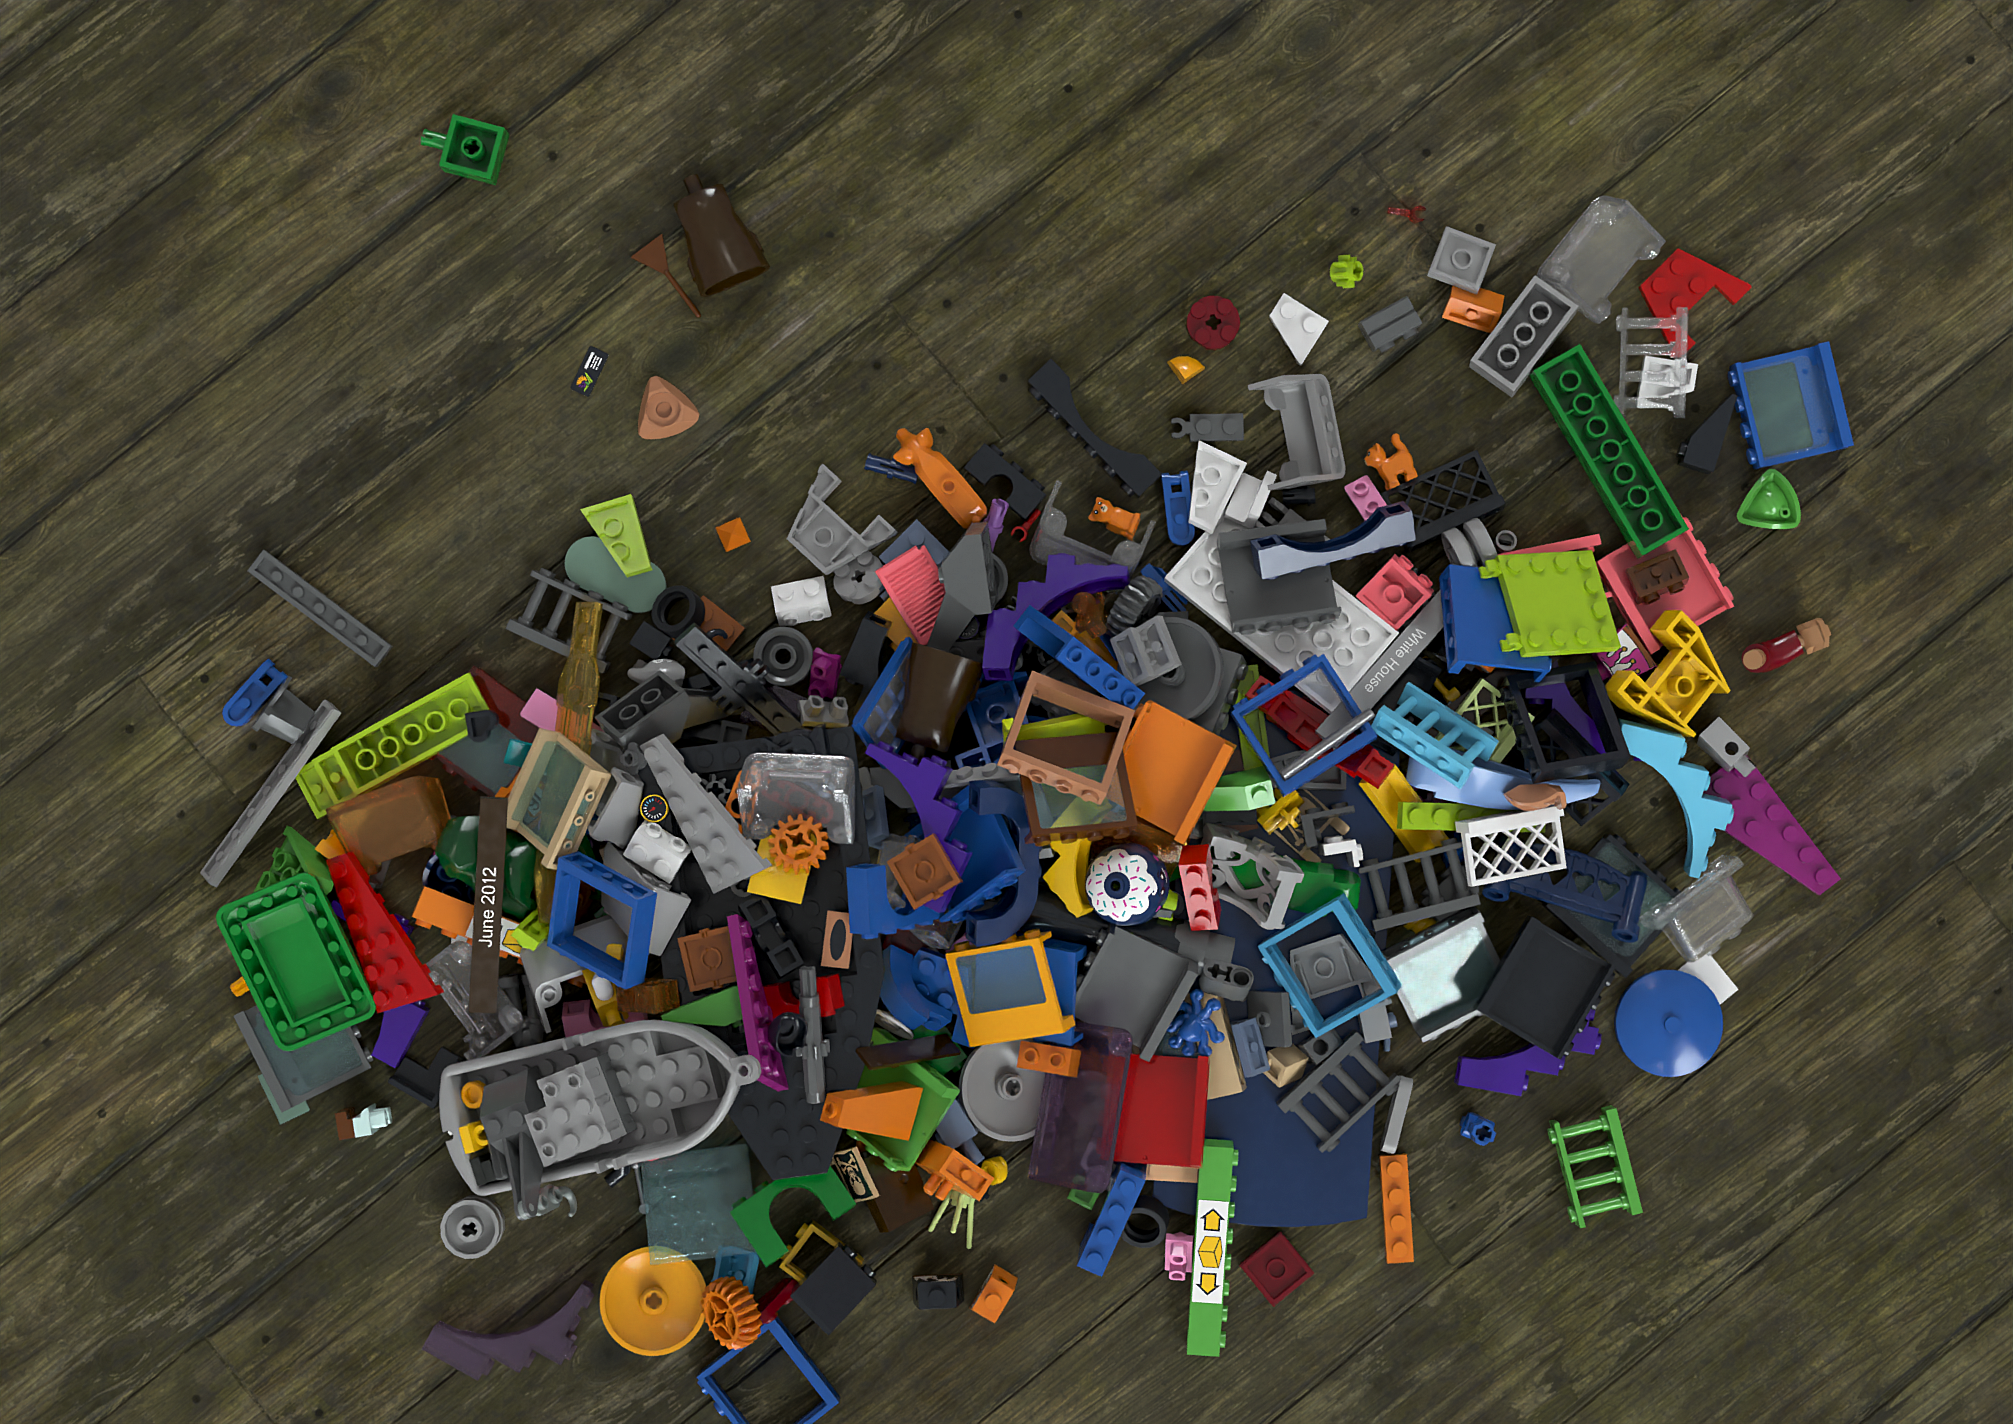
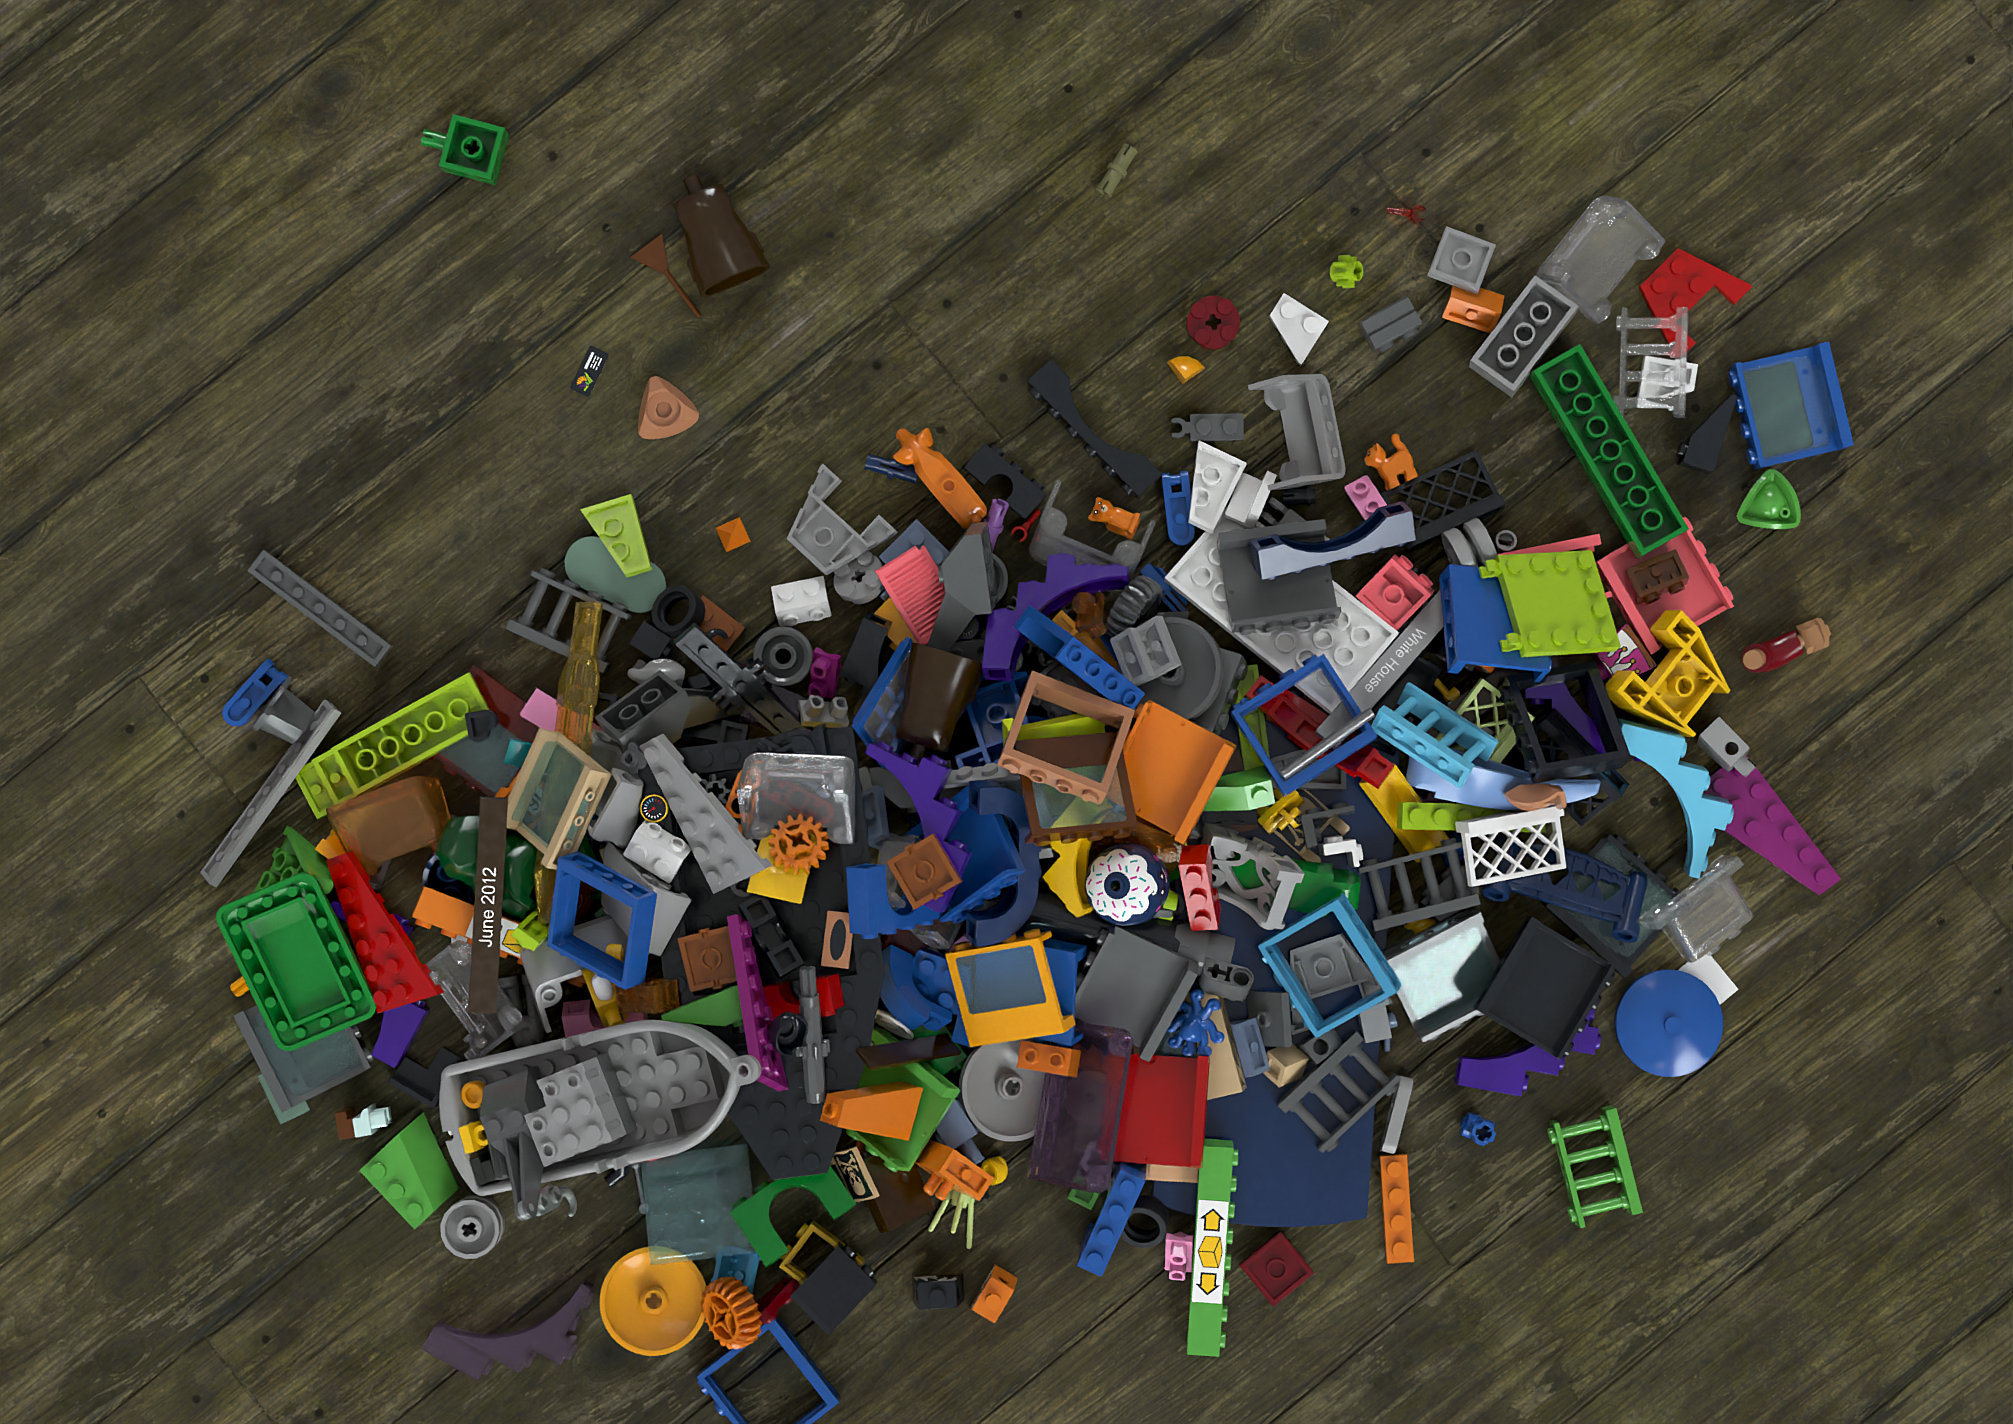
(412, 1173): none -> bright green wedge
(1116, 170): none -> olive pin

